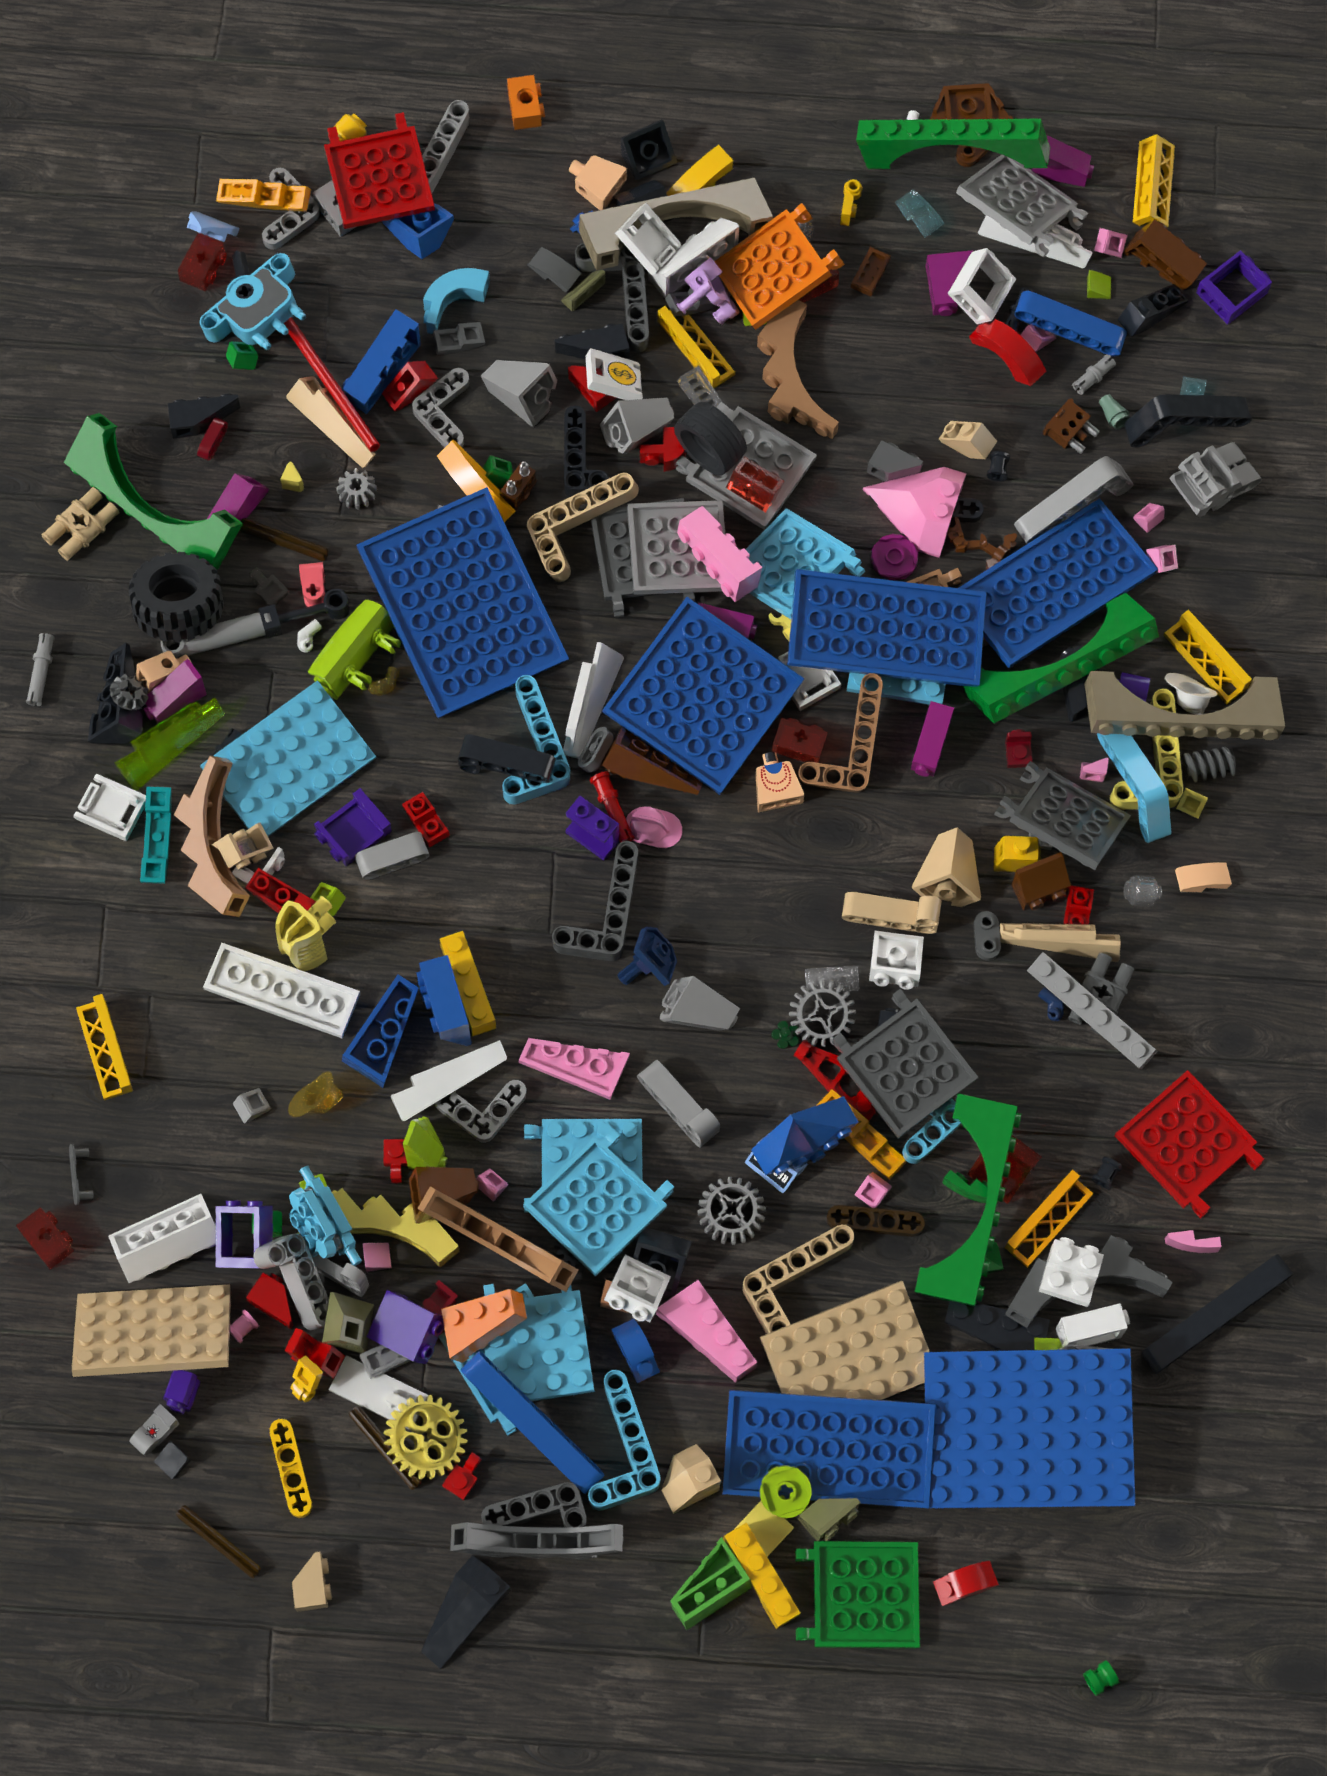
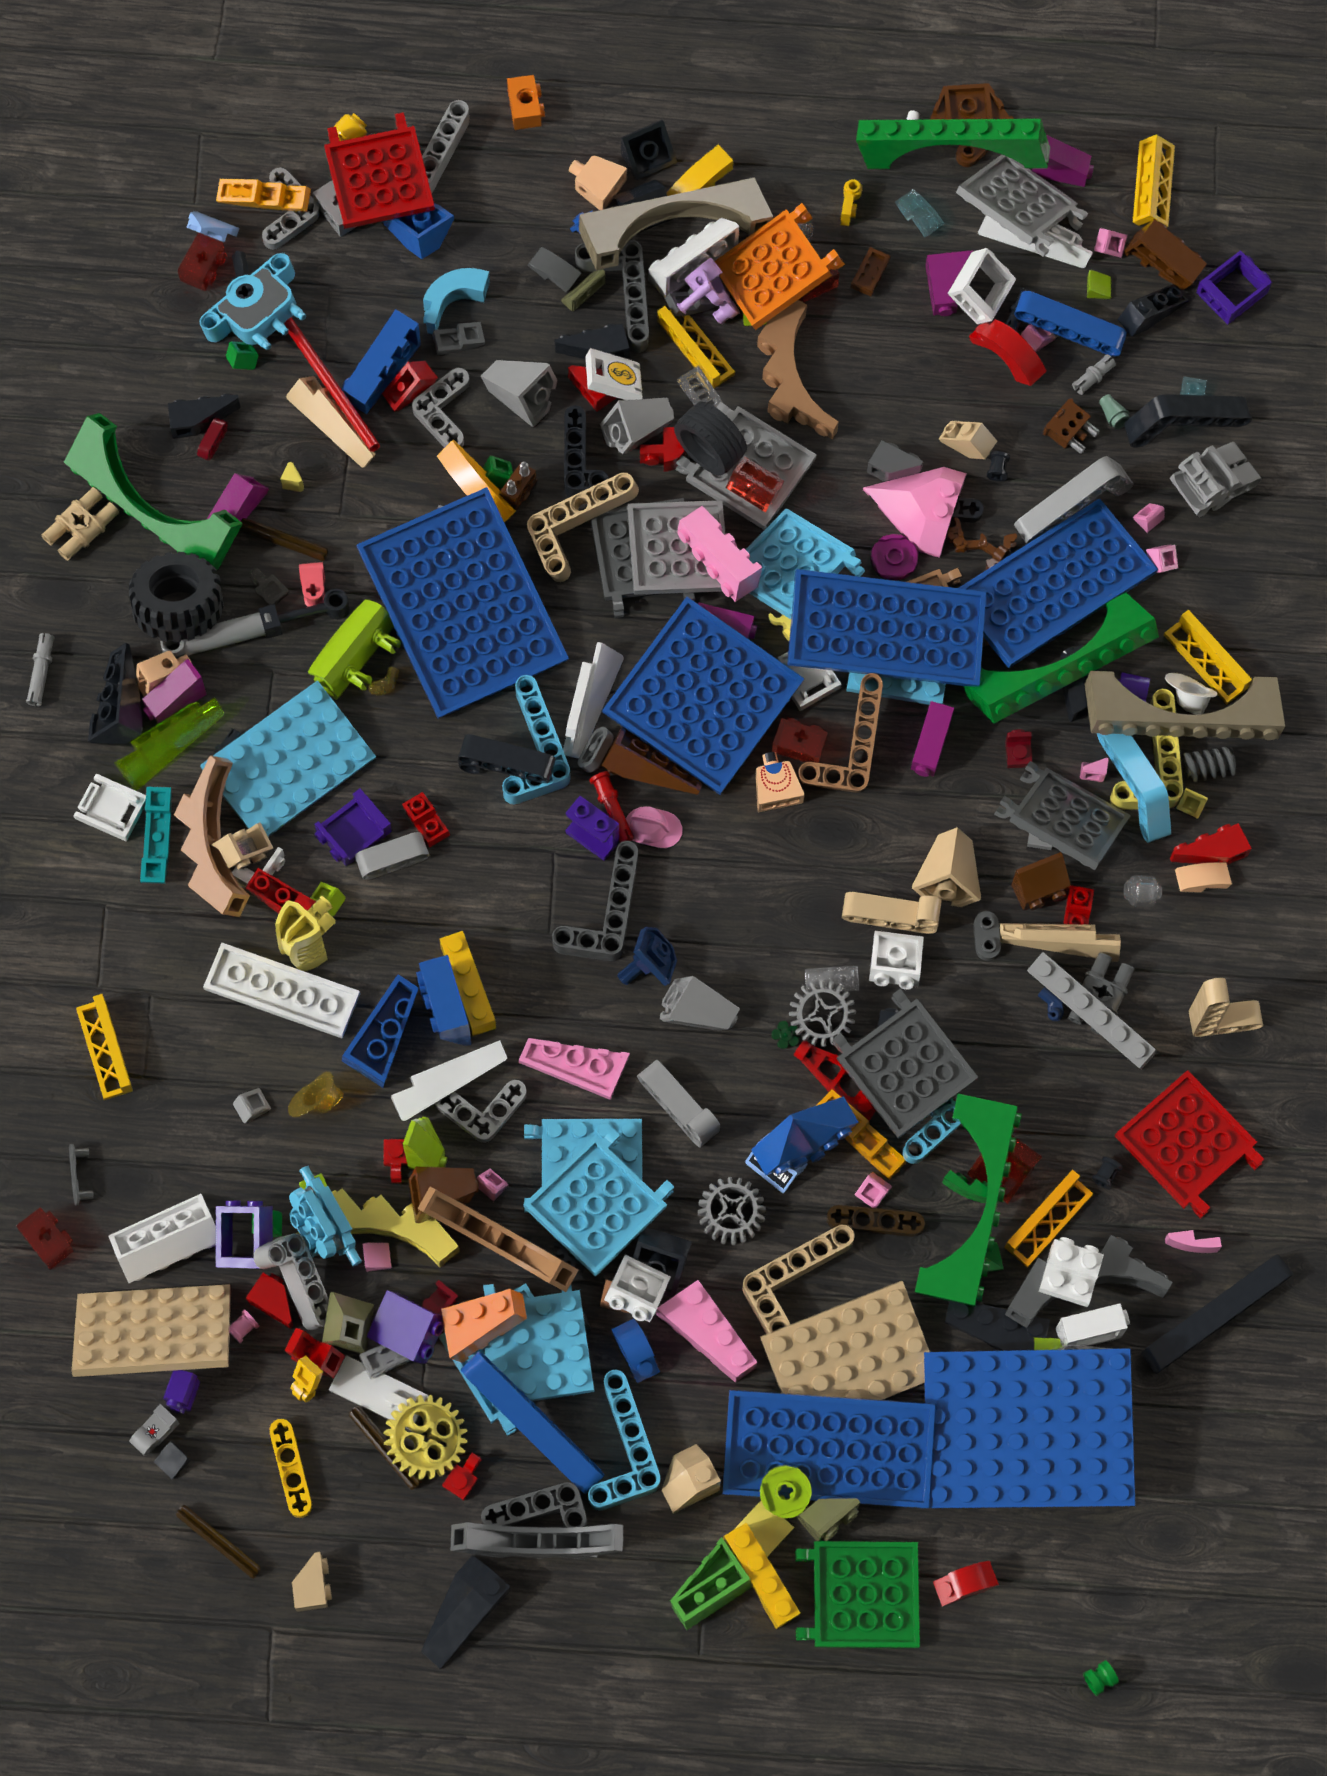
(125, 699): dark grey gear -> none
(305, 636): white arm -> none
(348, 1277): light grey beam -> none
(355, 481): light grey gear -> none
(652, 242): white container -> none
(1016, 852): yellow torso -> none
(1215, 1014): none -> tan beam
(1224, 846): none -> red slope

